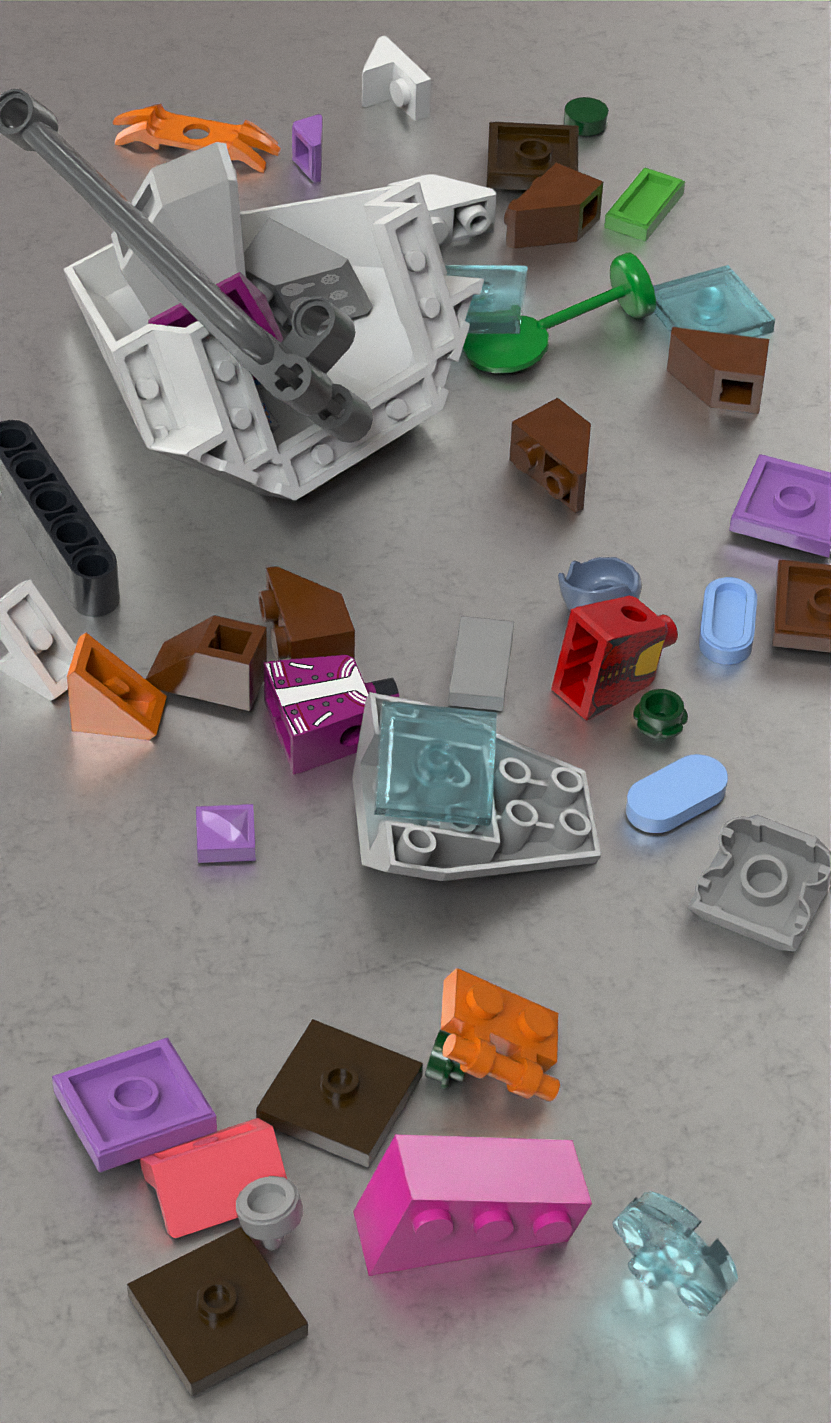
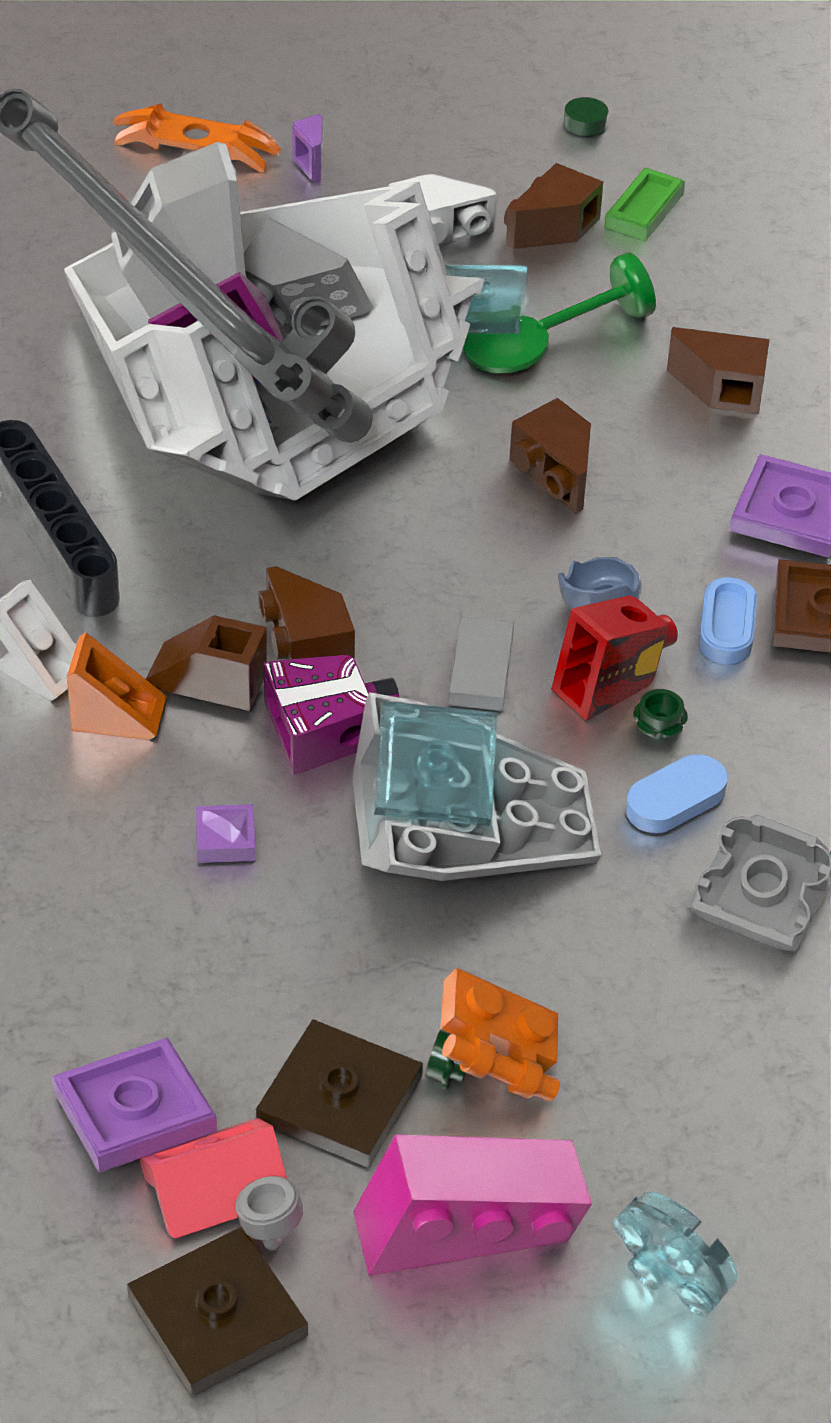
(395, 76): white slope -> none
(526, 151): dark brown plate -> none
(712, 303): clear light blue plate -> none

